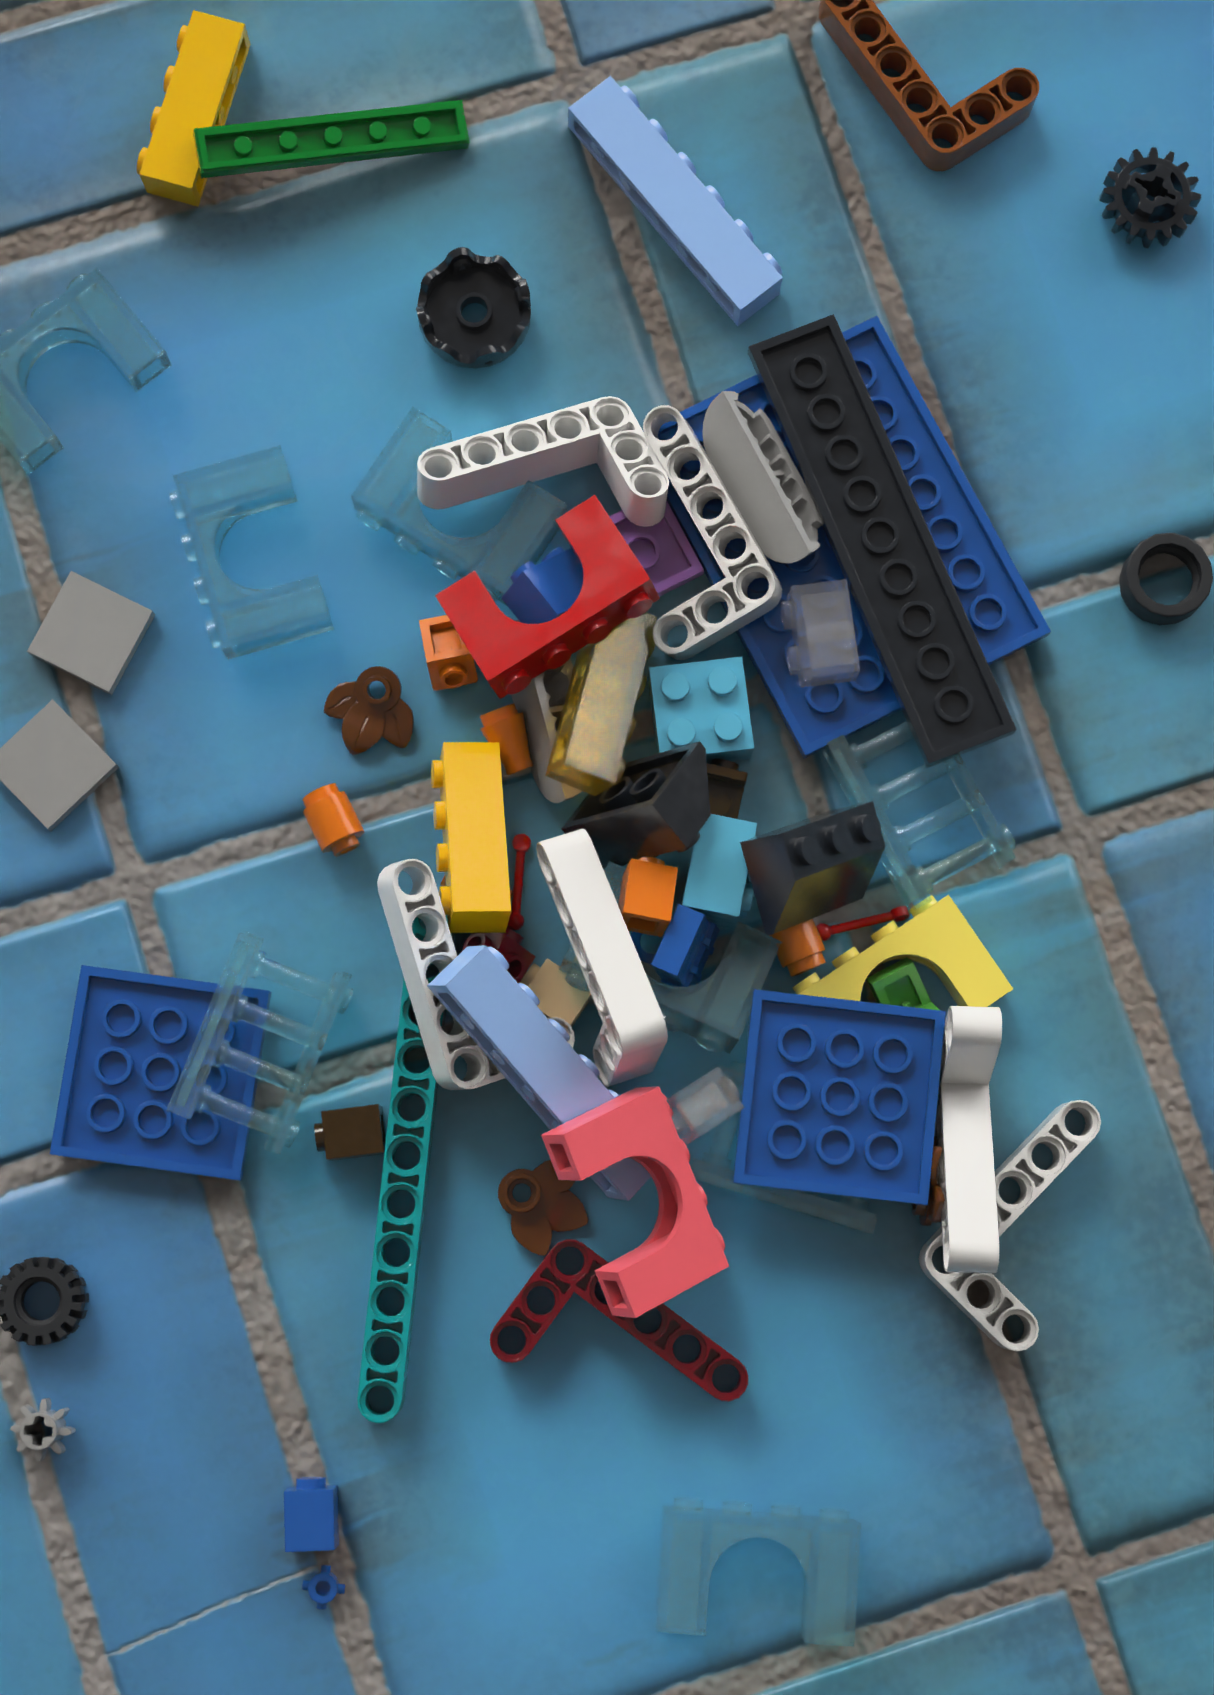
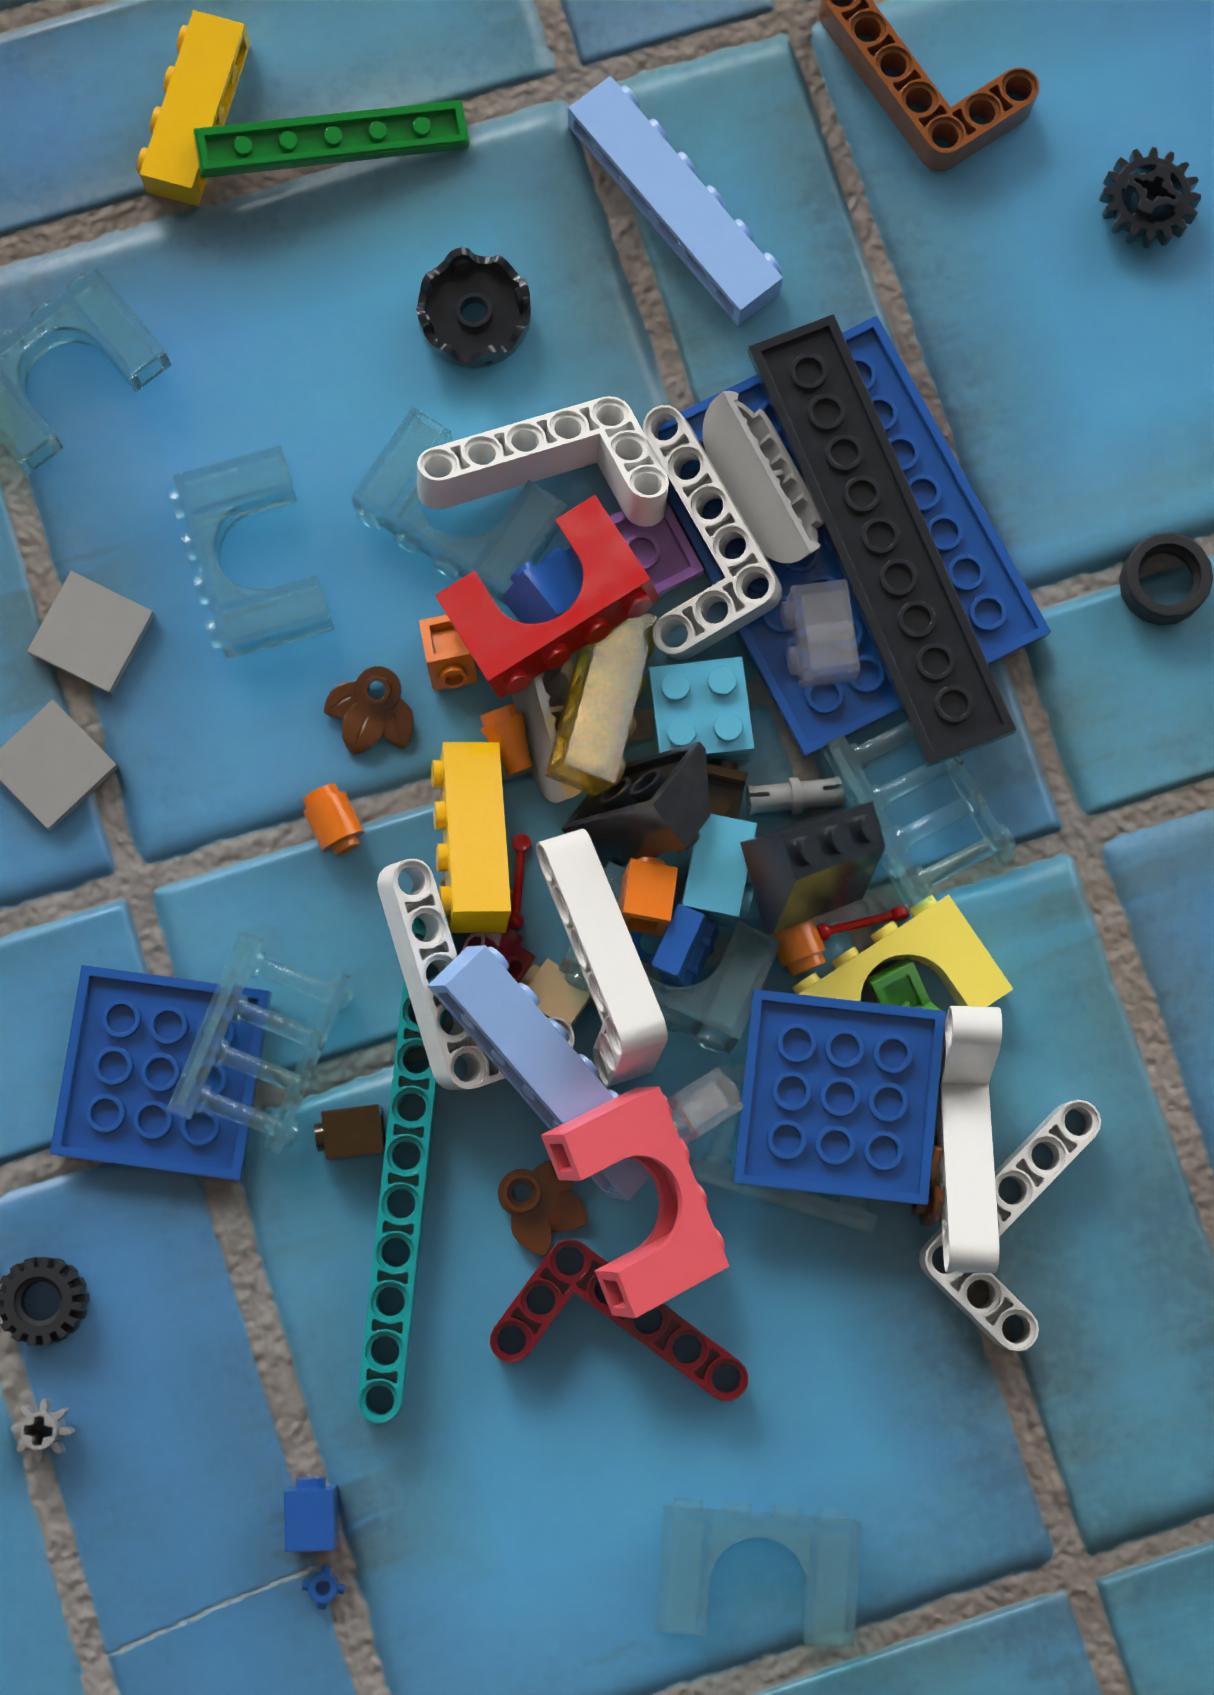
(794, 796): none -> light grey pin

